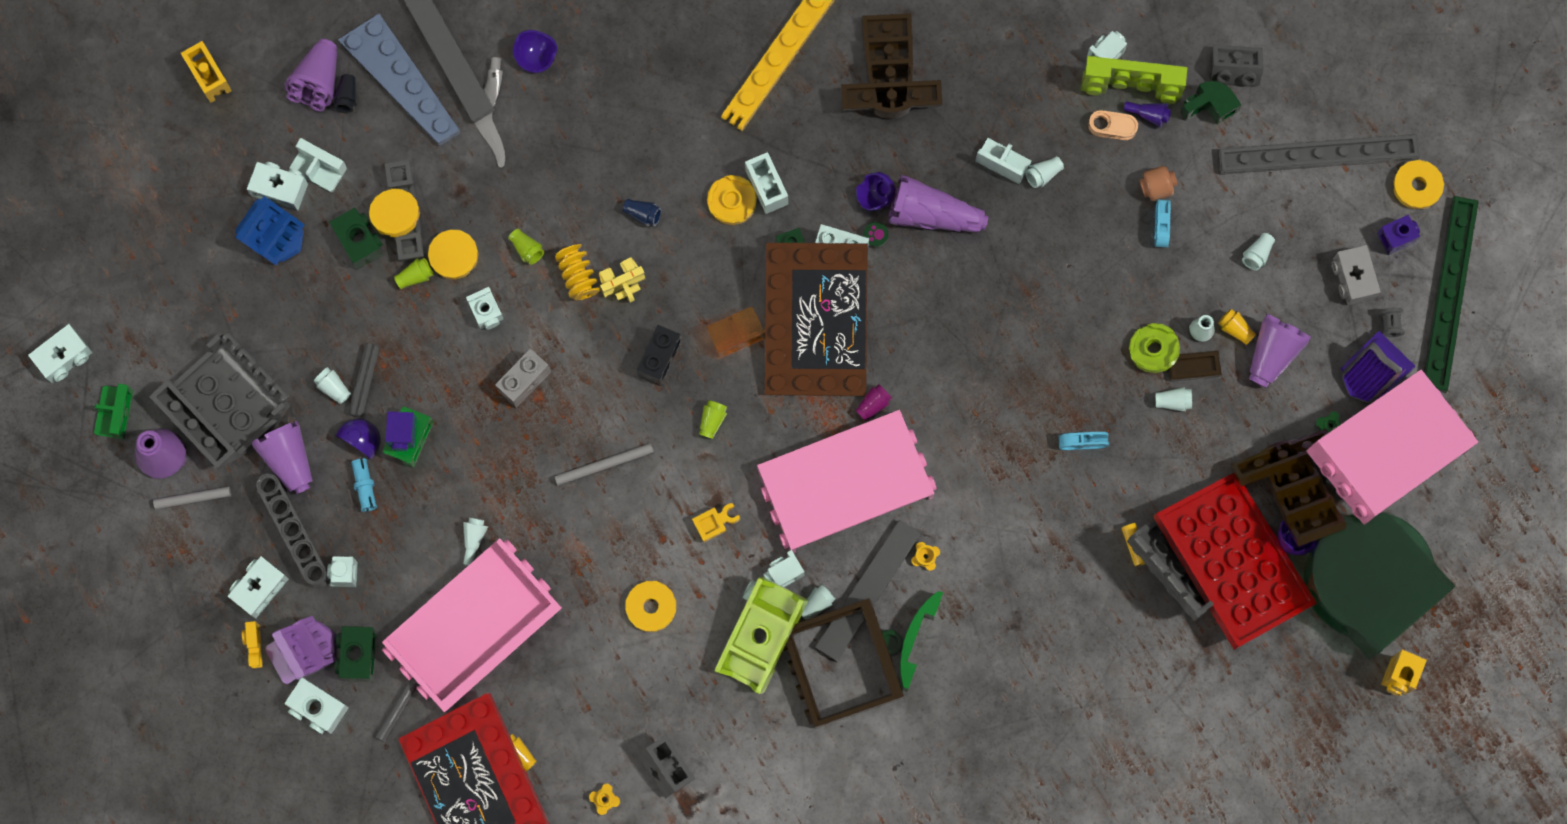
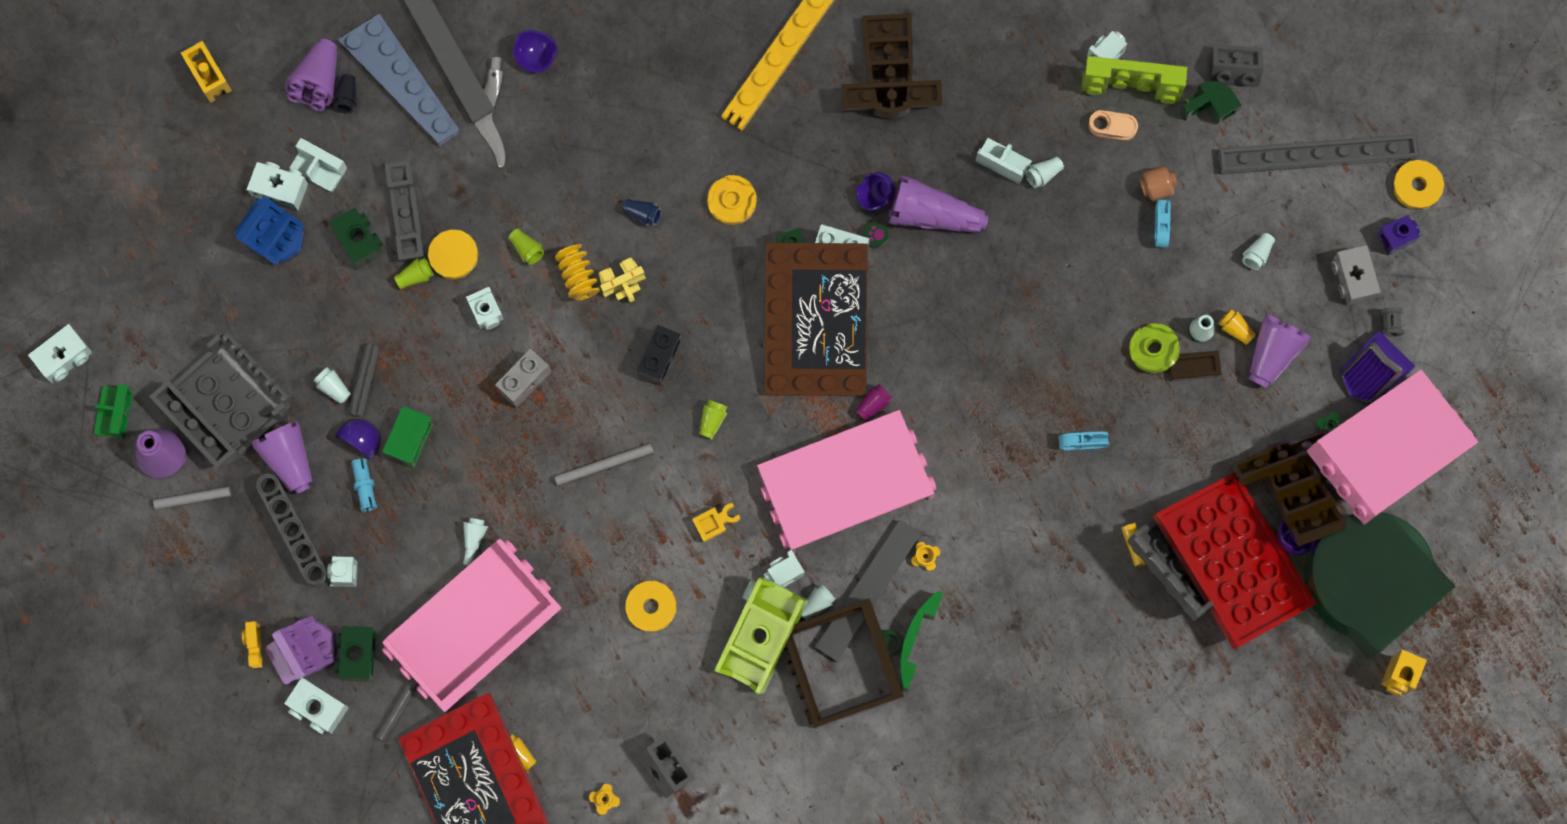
(256, 600): light aqua brick -> none
(394, 212): yellow tile -> none
(401, 430): dark purple brick -> none
(736, 332): clear orange panel -> none
(766, 183): light aqua brick -> none
(1155, 113): dark purple cone -> none
(1175, 399): light aqua cone -> none
(1450, 291): dark green tile -> none

